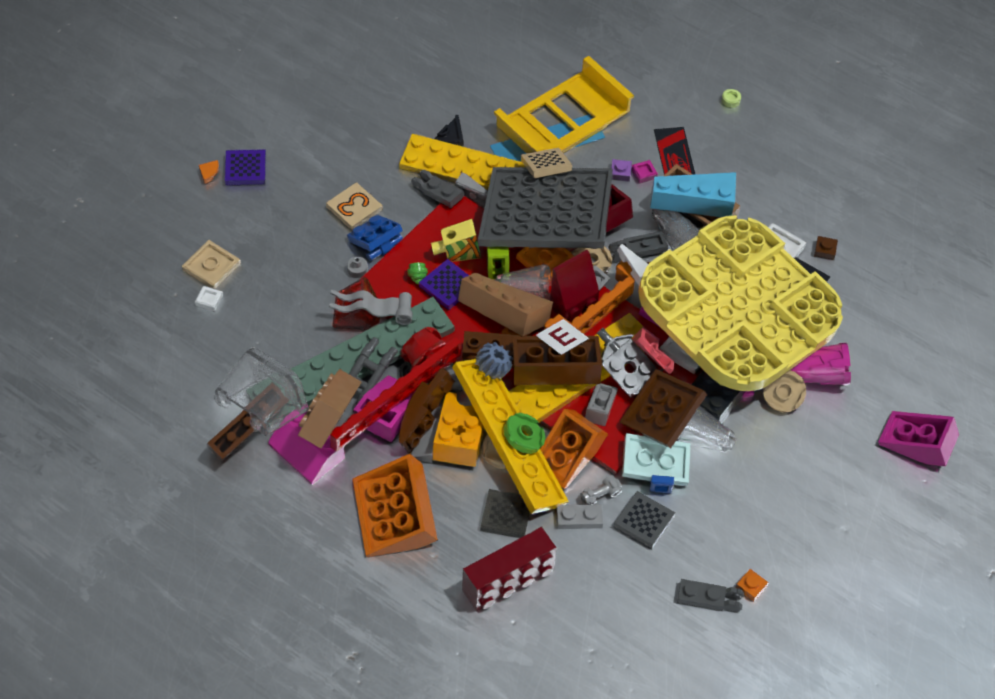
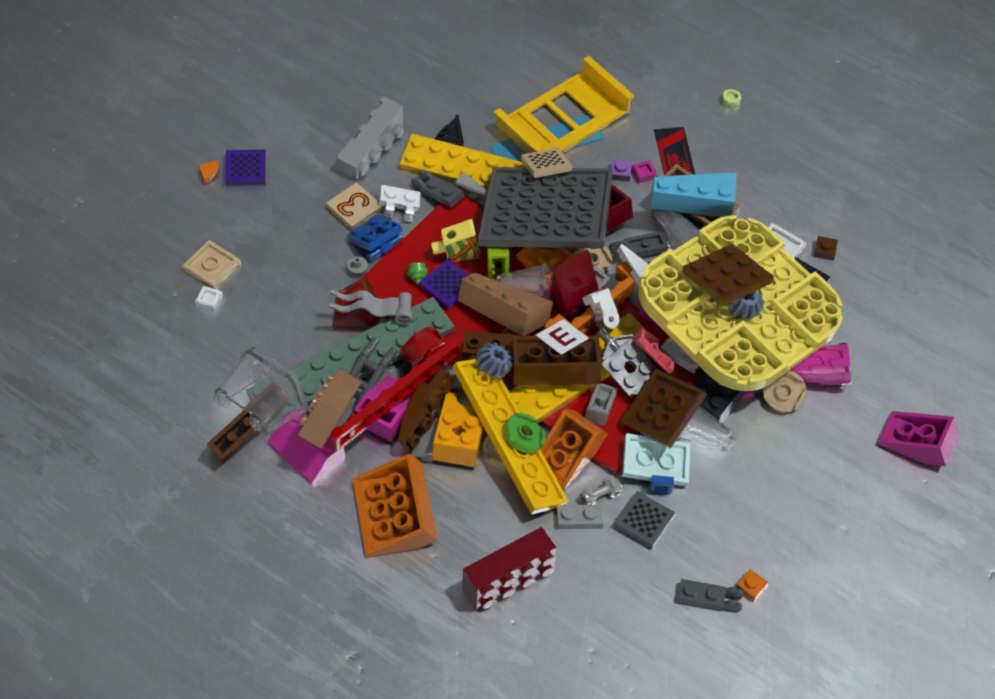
(372, 139): none -> light grey wedge
(399, 198): none -> white plate
(505, 514): clear smoke tile -> none
(603, 308): none -> white leg
(727, 274): none -> reddish brown plate
(748, 306): none -> sand blue gear

